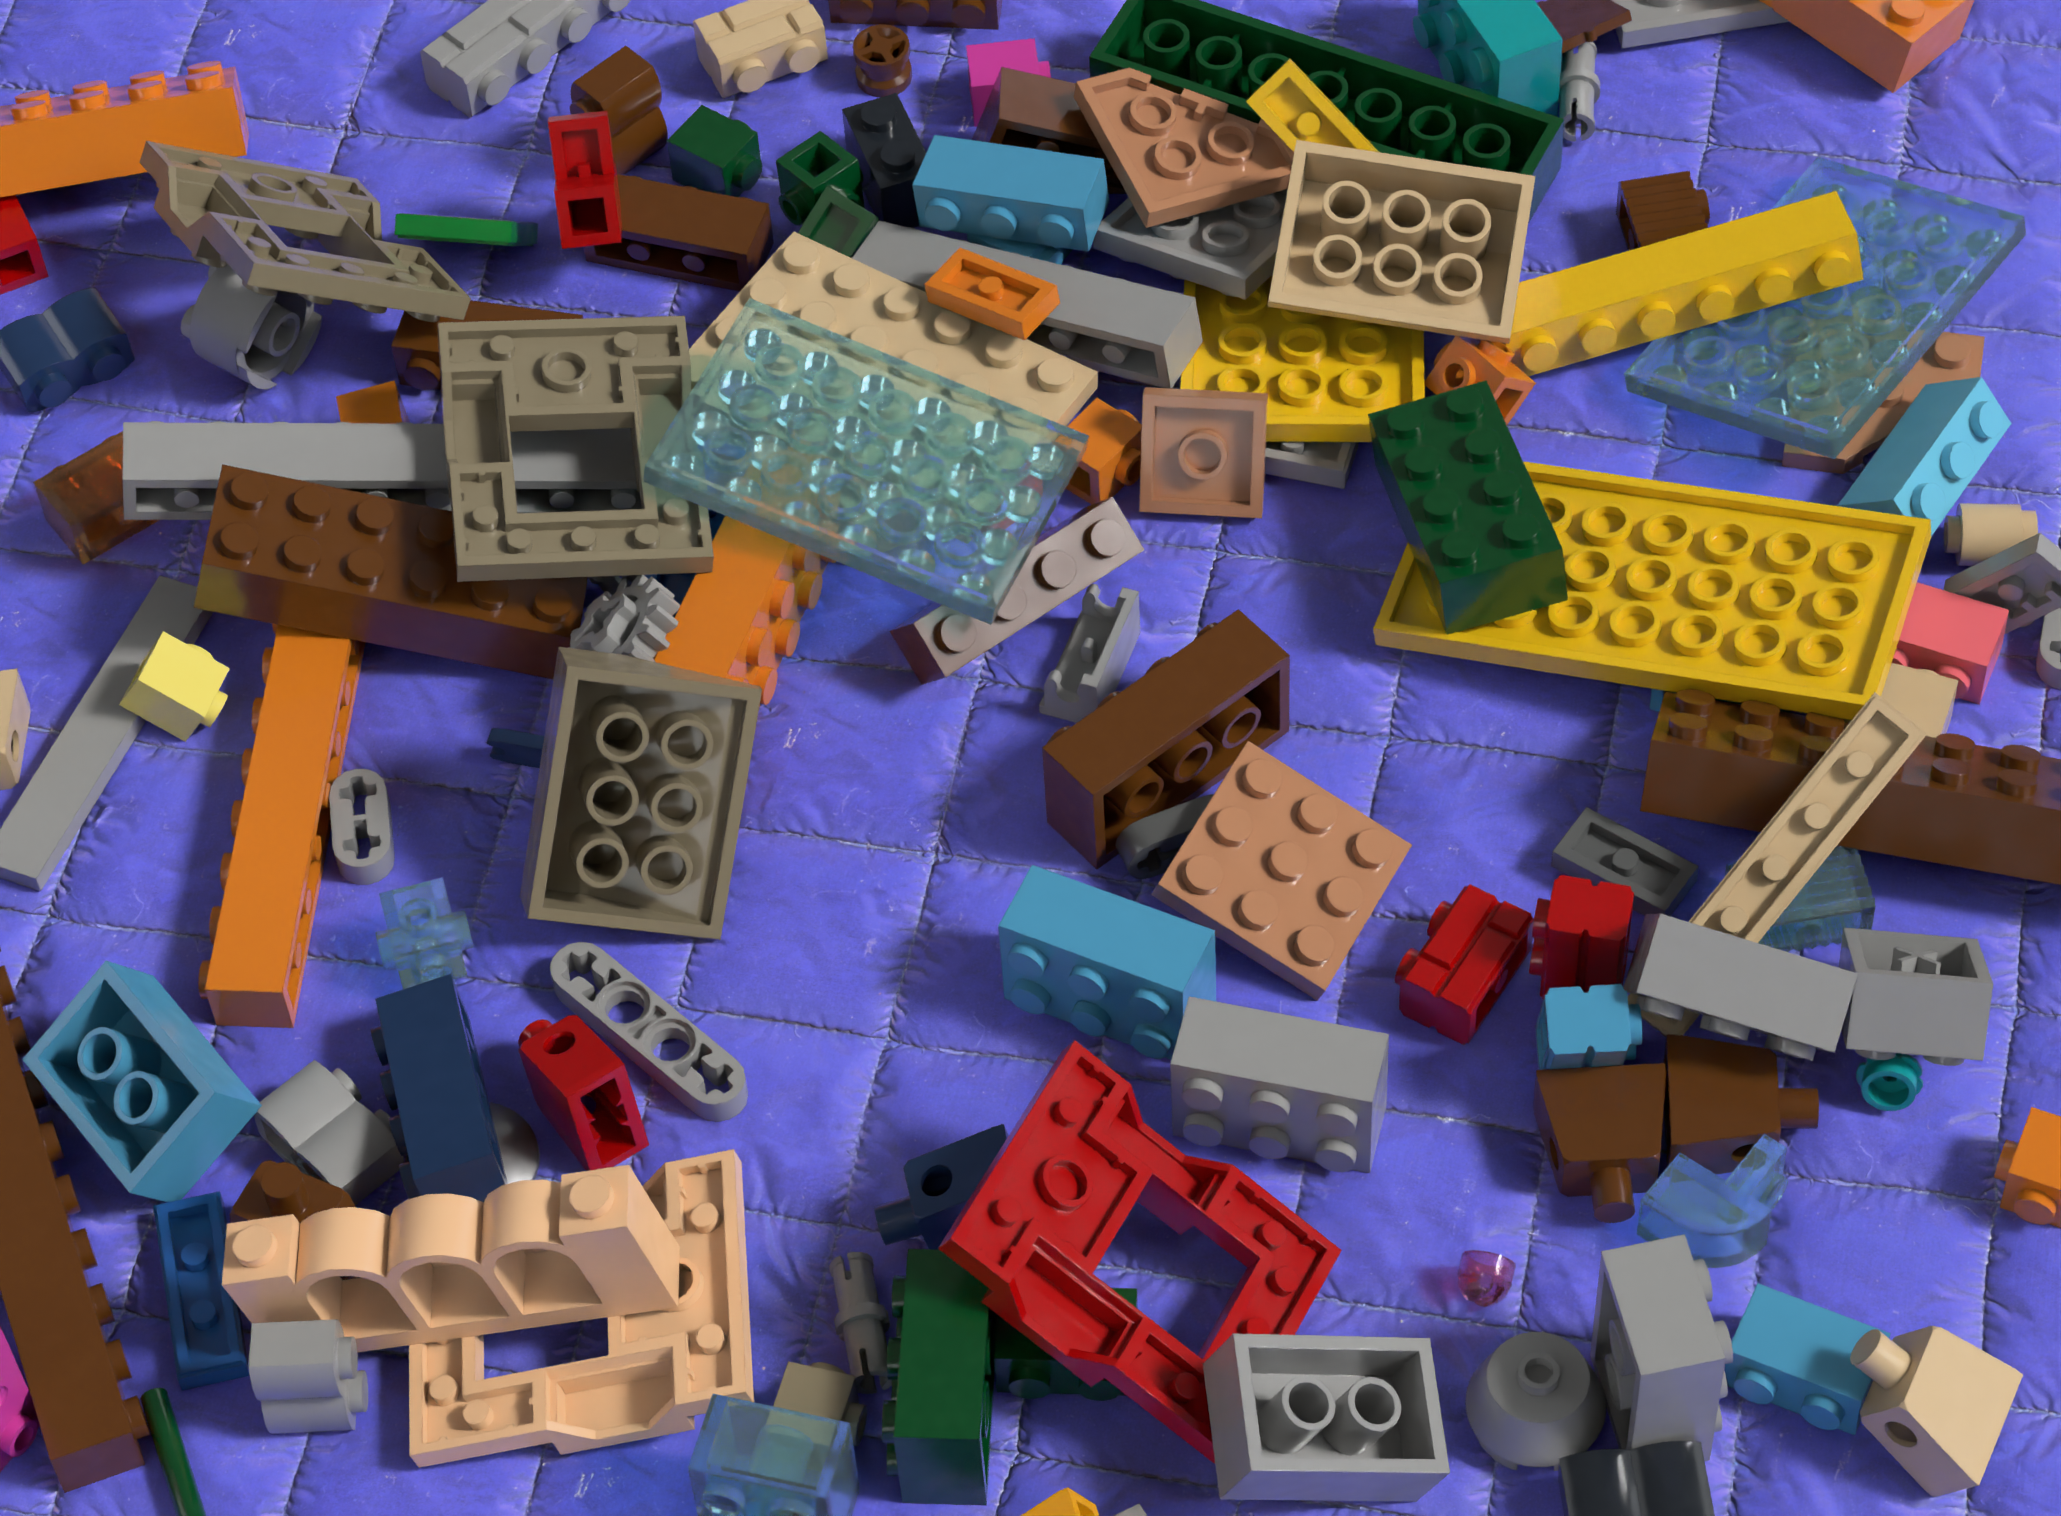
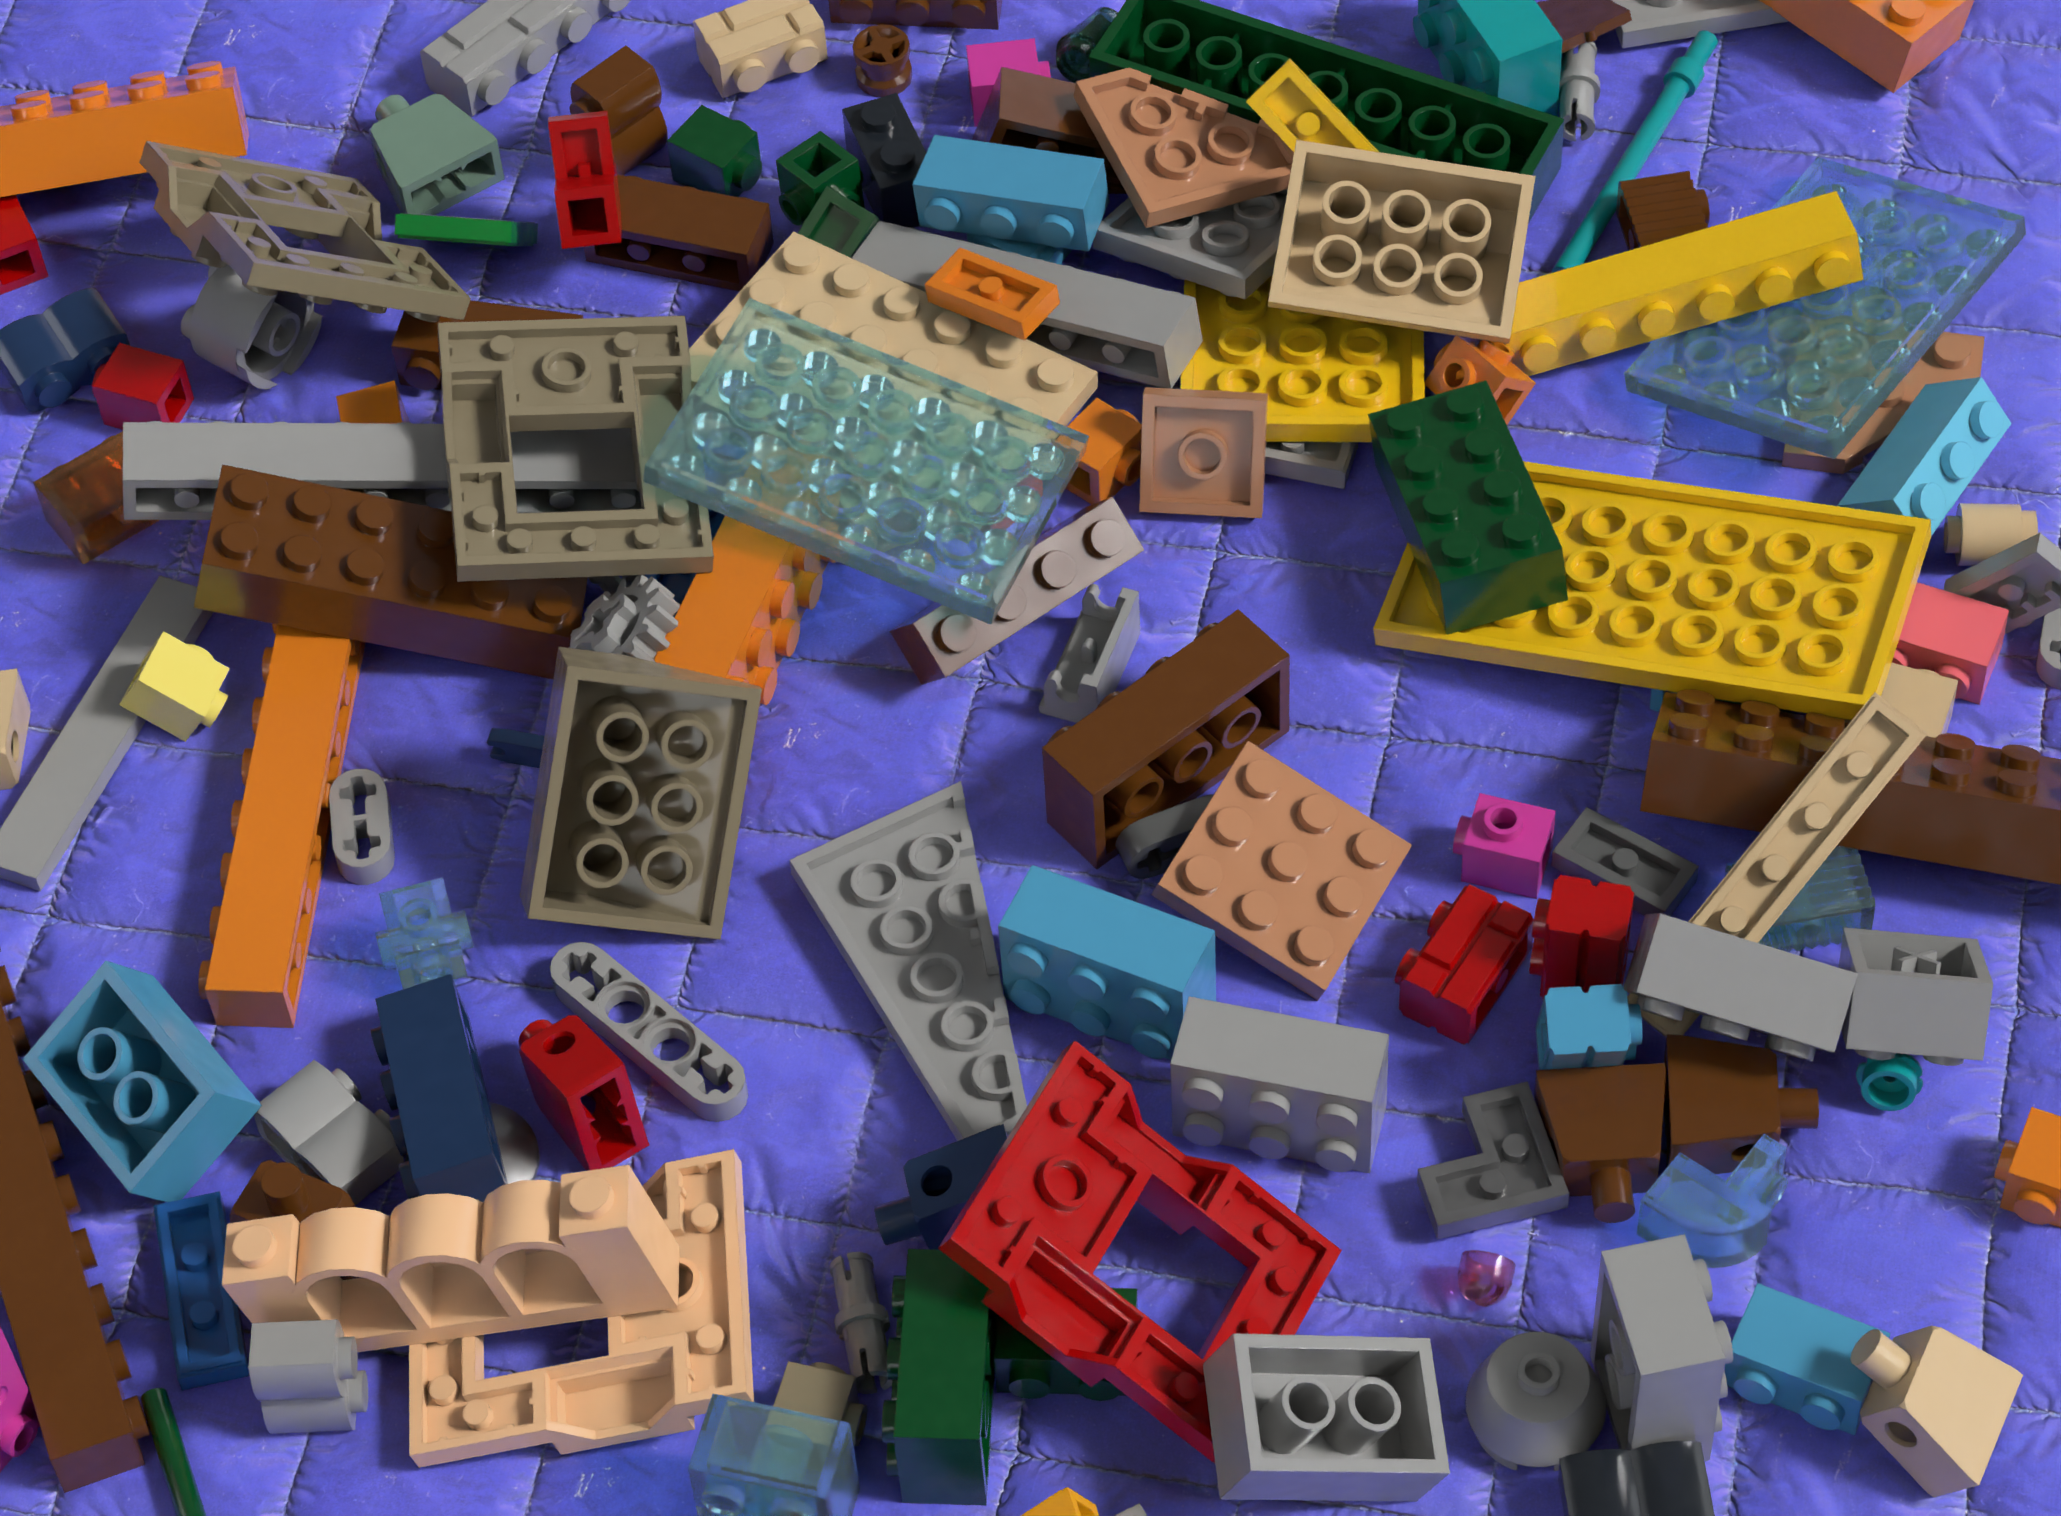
(141, 387): none -> red brick
(432, 153): none -> sand green torso
(920, 942): none -> light grey wing
(1077, 45): none -> cone
(1505, 845): none -> dark pink brick
(1508, 1177): none -> flat silver plate
(1680, 83): none -> teal bar

